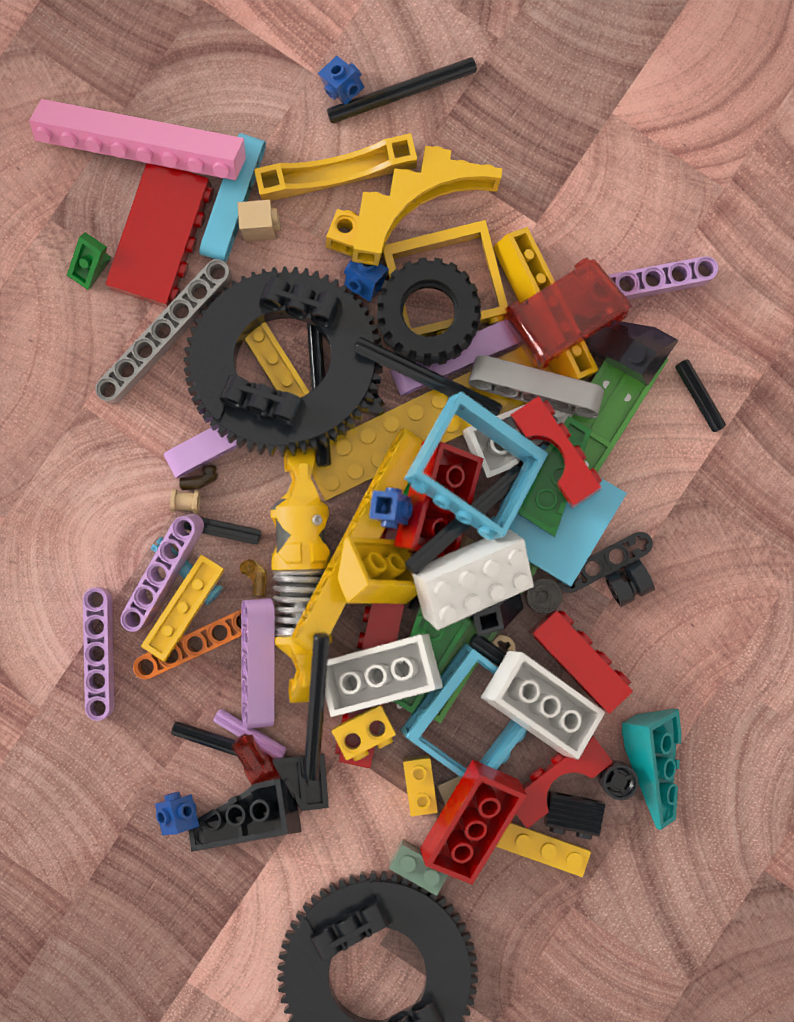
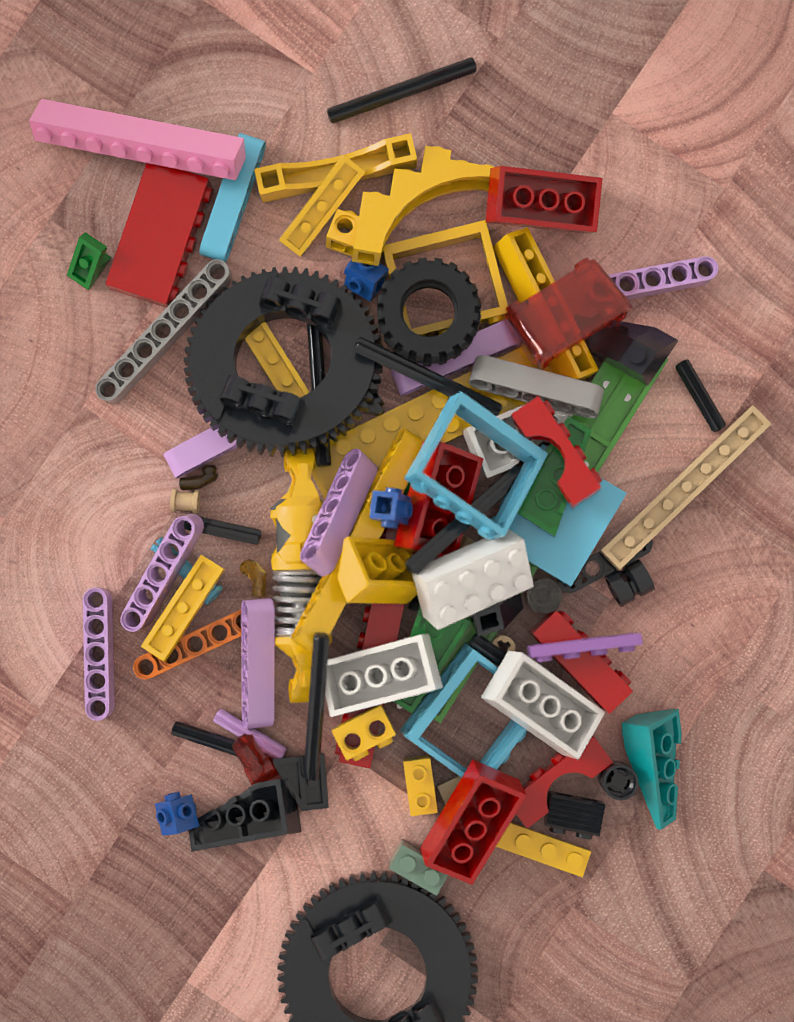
(258, 220): tan brick -> none
(321, 205): none -> yellow plate
(338, 512): none -> lavender beam
(344, 84): blue brick -> none
(543, 199): none -> red brick
(596, 645): none -> medium lavender plate
(685, 488): none -> tan plate

